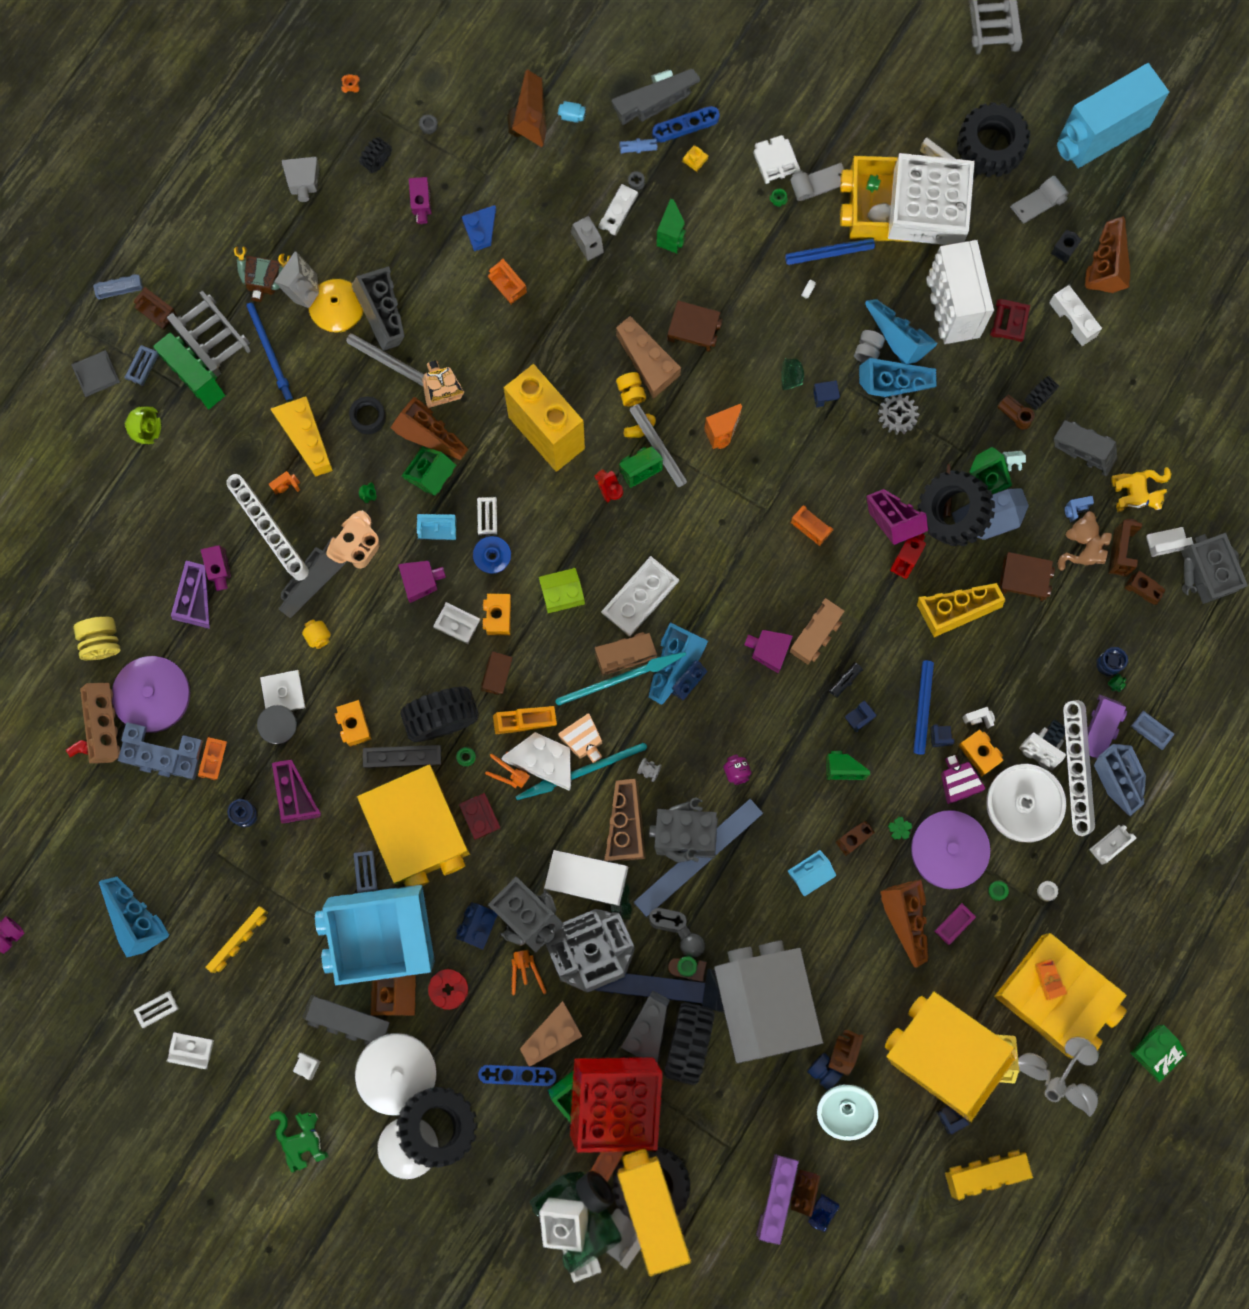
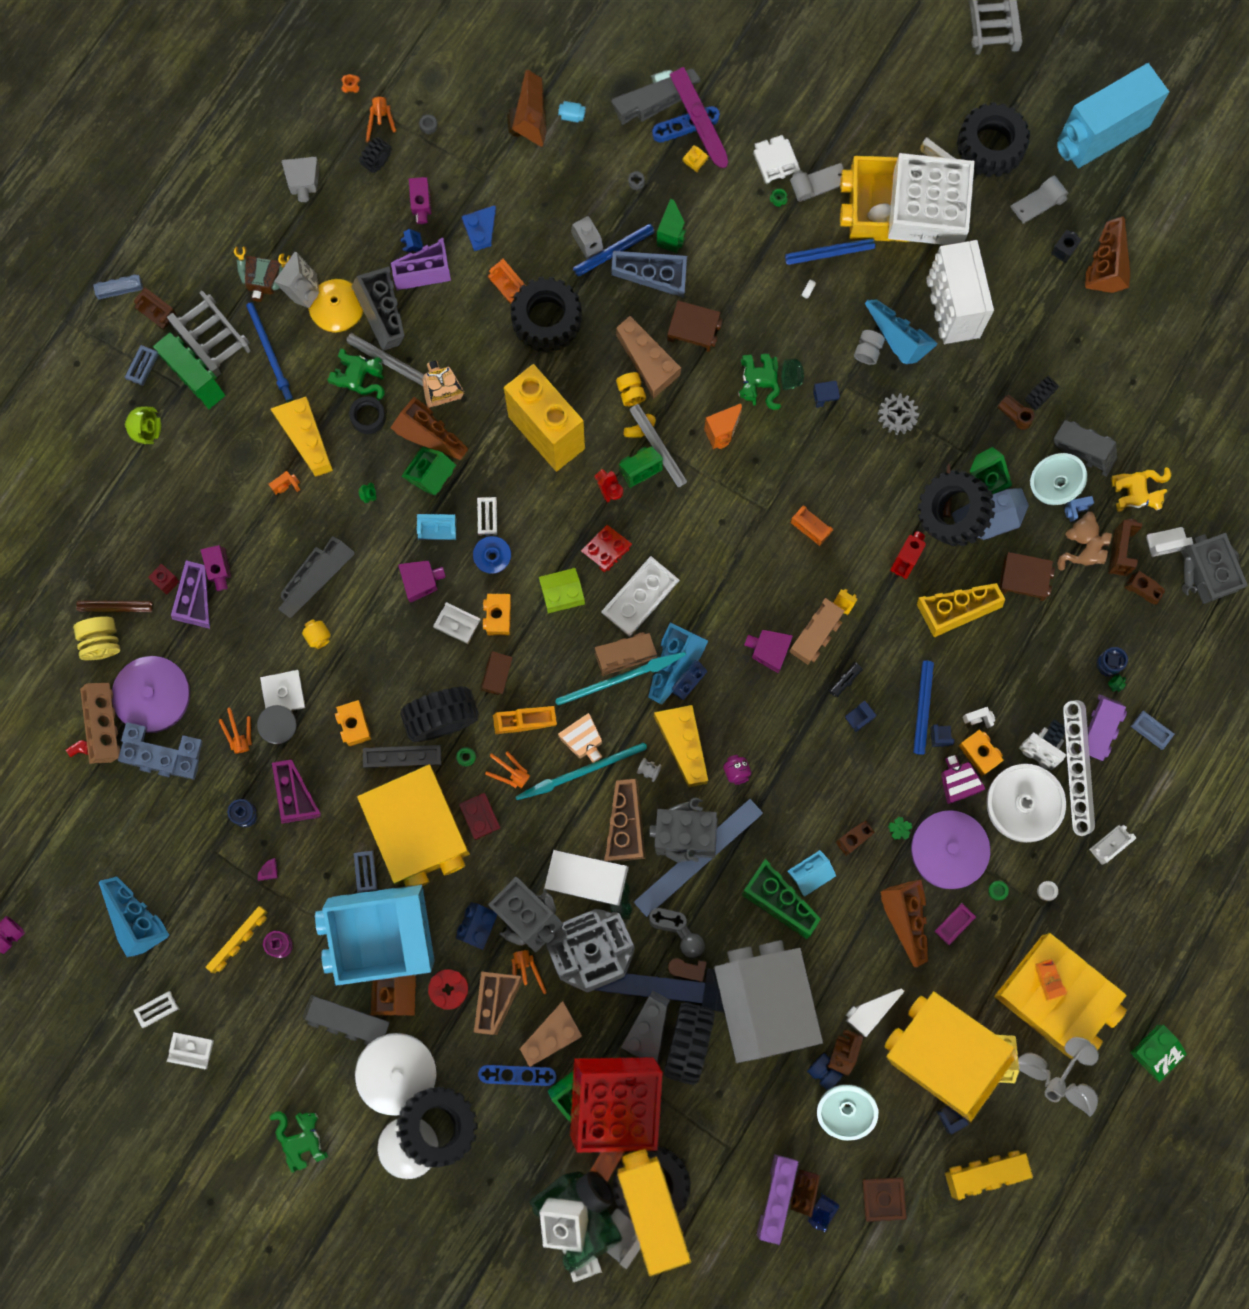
(95, 373): dark grey piece -> none
(114, 606): none -> reddish brown axle
(163, 579): none -> dark red brick
(212, 758): orange hinge -> none
(239, 743): none -> orange plant
(268, 870): none -> magenta tile
(270, 534): white beam -> none
(278, 944): none -> magenta wheel
(306, 1066): white panel -> none
(355, 373): none -> green animal
(360, 526): light nougat piece -> none
(379, 108): none -> orange plant
(412, 240): none -> blue tile
(422, 268): none -> medium lavender wedge
(494, 1001): none -> medium nougat wedge
(540, 292): none -> black tyre
(543, 759): white wing -> none
(606, 548): none -> red hinge
(608, 252): none -> blue axle
(618, 209): white plate -> none
(638, 145): medium blue pin -> none
(652, 270): none -> sand blue wedge
(682, 737): none -> yellow wedge
(687, 966): green tile -> none
(699, 117): none -> magenta piece
(760, 377): none -> green animal
(779, 900): none -> green wedge
(844, 767): green slope -> none
(845, 601): none -> yellow tile
(867, 1015): none -> white slope
(873, 183): green plate -> none
(884, 1199): none -> reddish brown plate
(894, 378): dark azure wedge -> none
(896, 518): magenta wedge -> none
(1014, 457): light aqua tile -> none
(1016, 320): dark red plate -> none
(1053, 472): none -> light aqua dish
(1084, 324): white arch -> none
(1122, 776): sand blue wedge -> none

